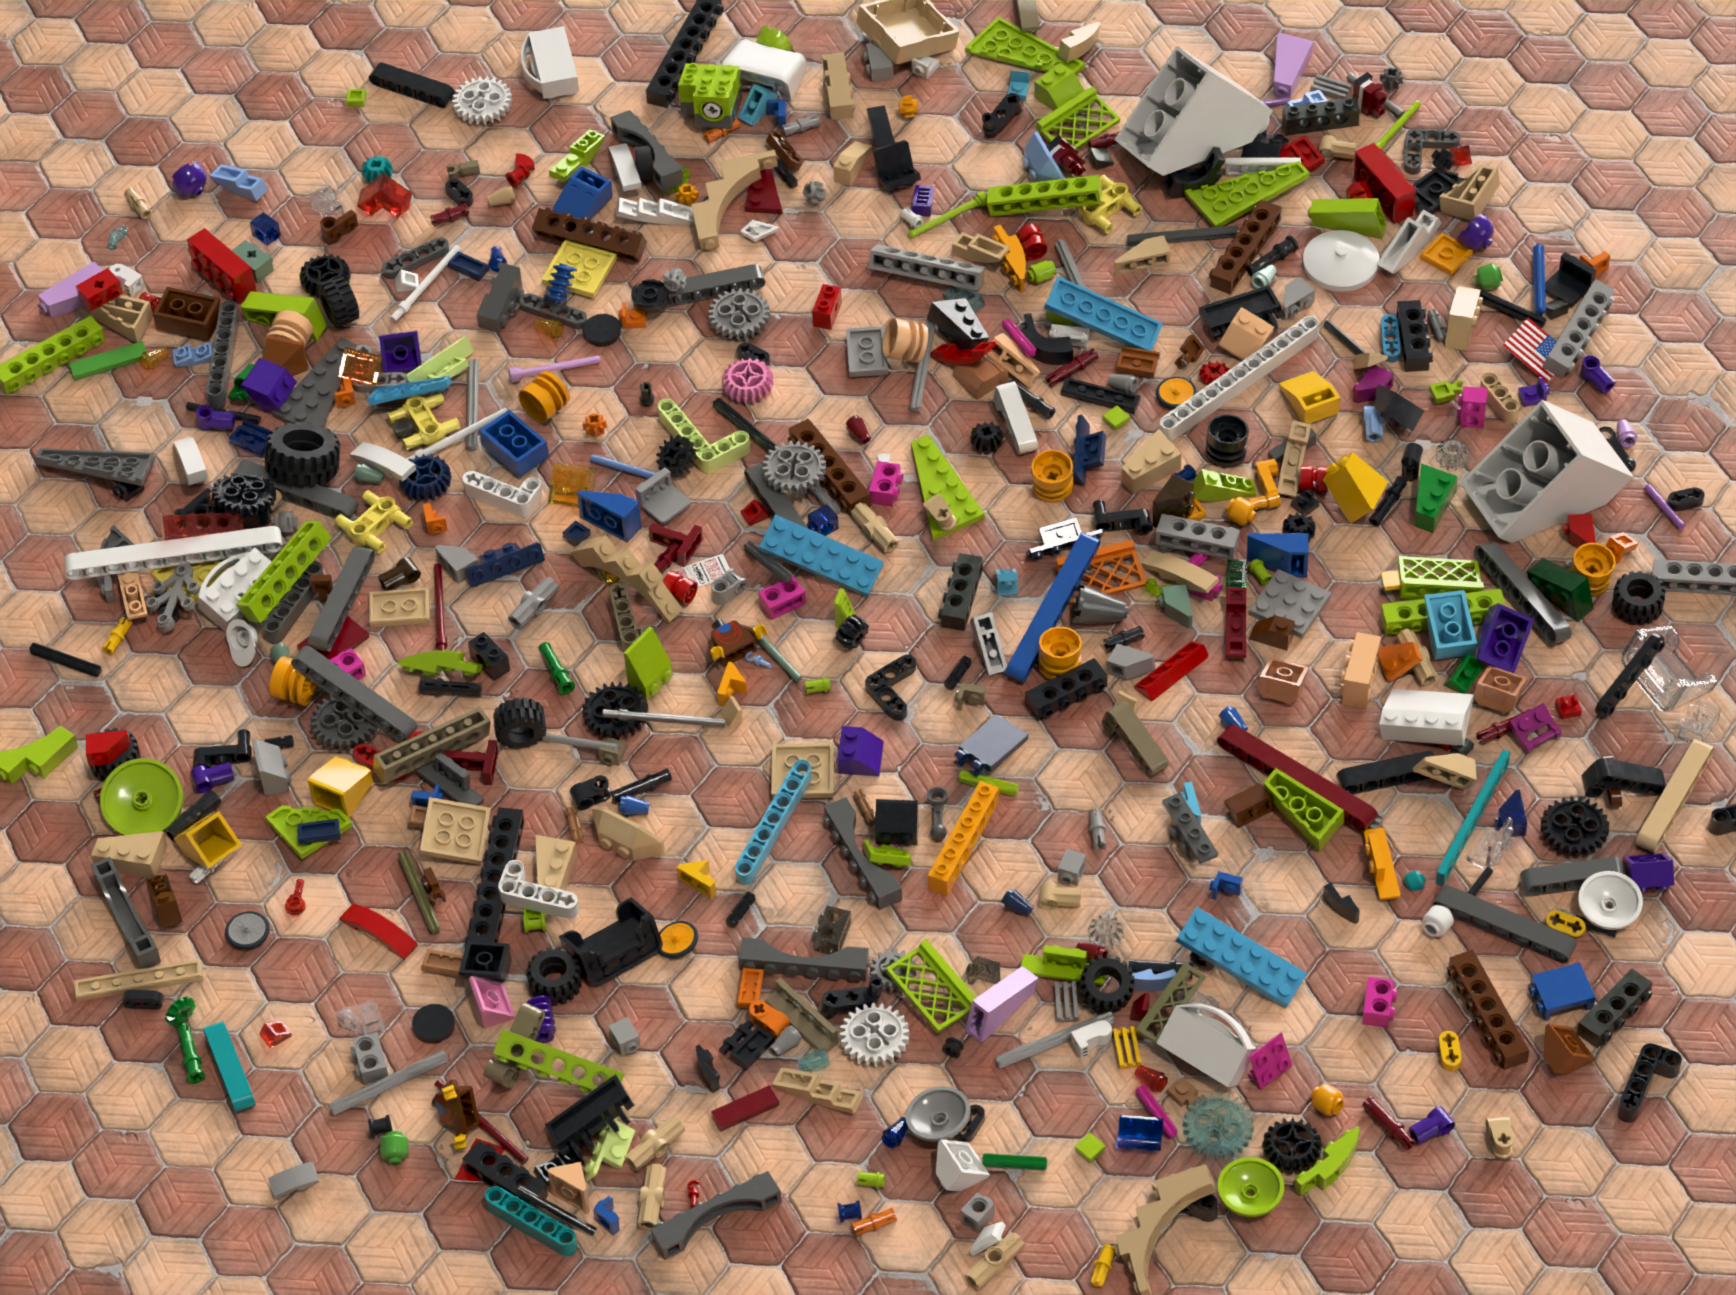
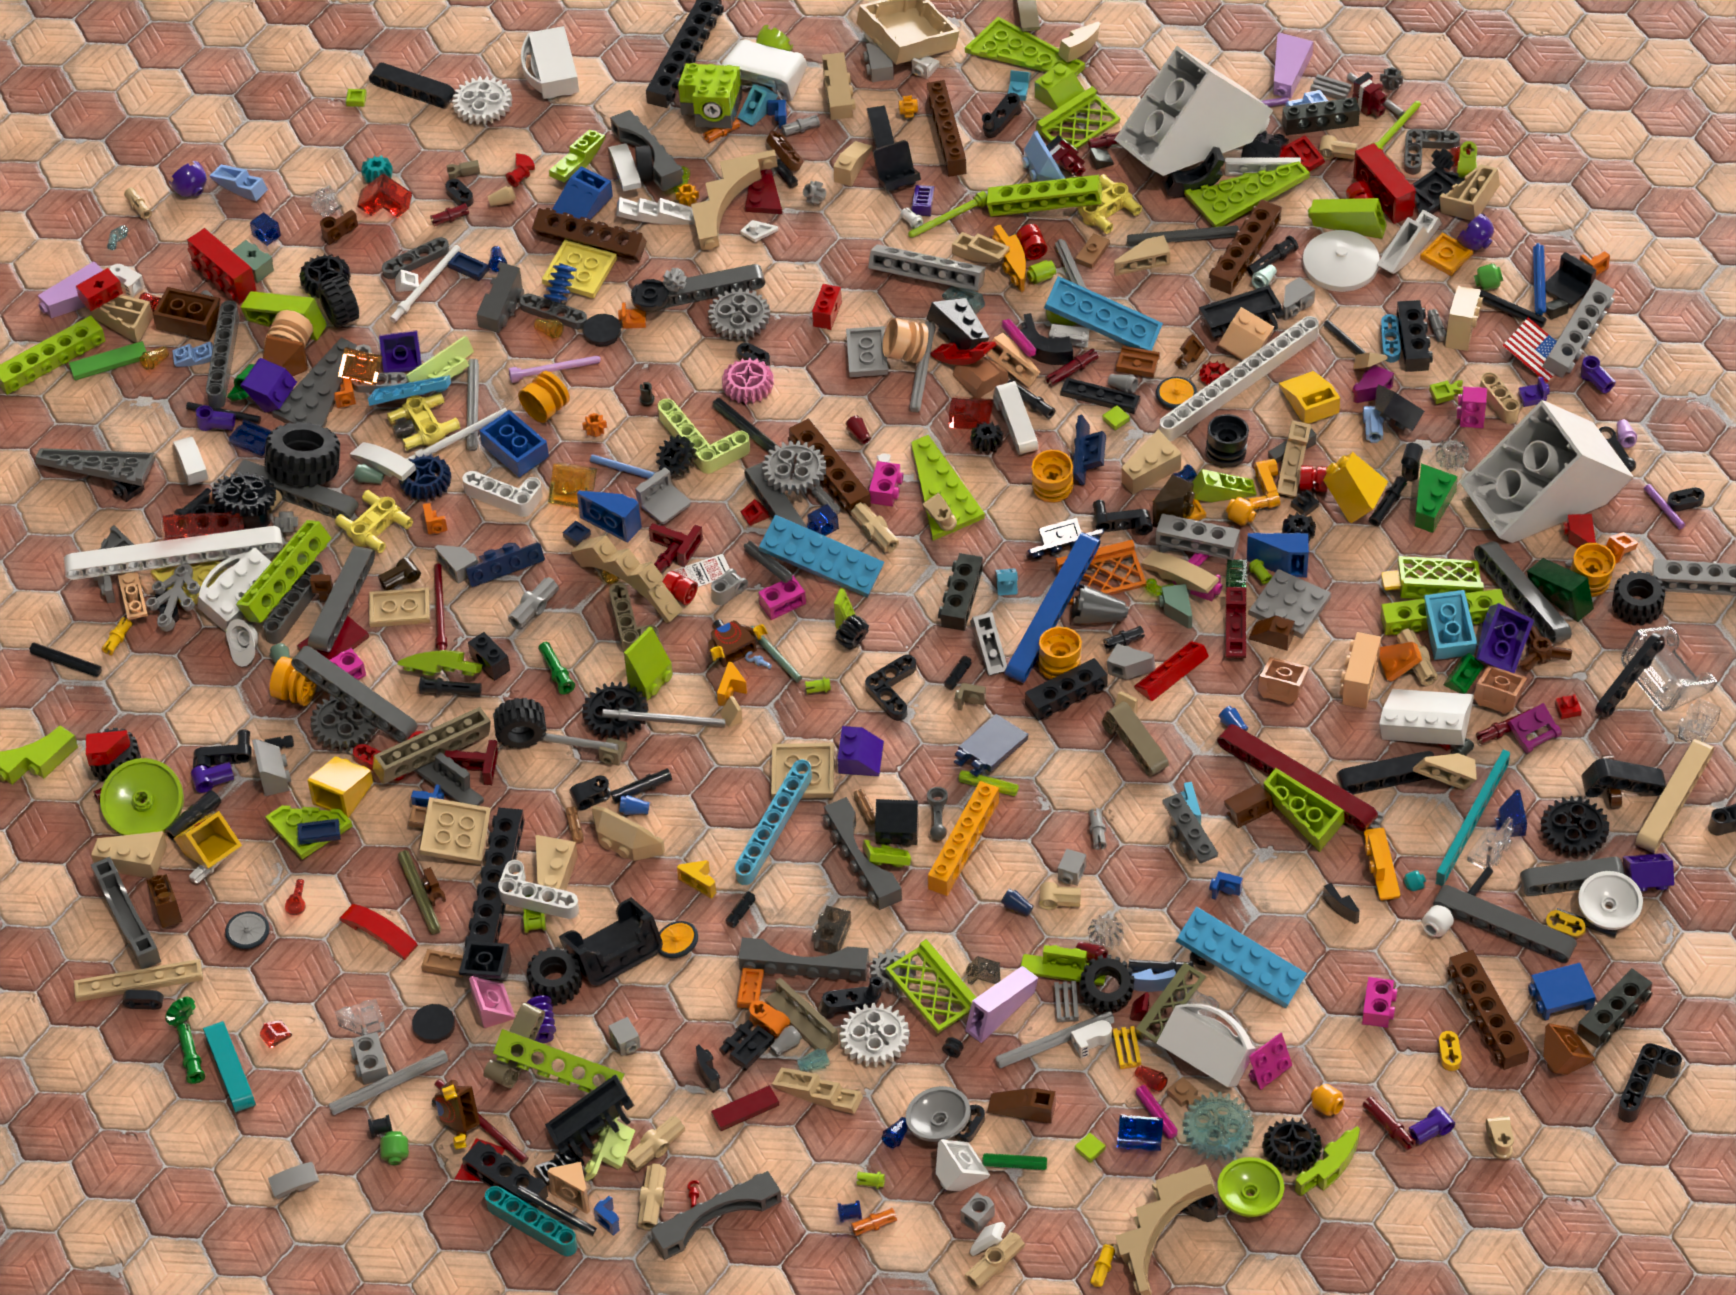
(946, 128): none -> reddish brown brick
(968, 411): none -> clear red slope
(1025, 1104): none -> reddish brown slope
(1092, 251): none -> medium nougat plate
(1466, 162): none -> lime piece
(1542, 651): none -> reddish brown bush

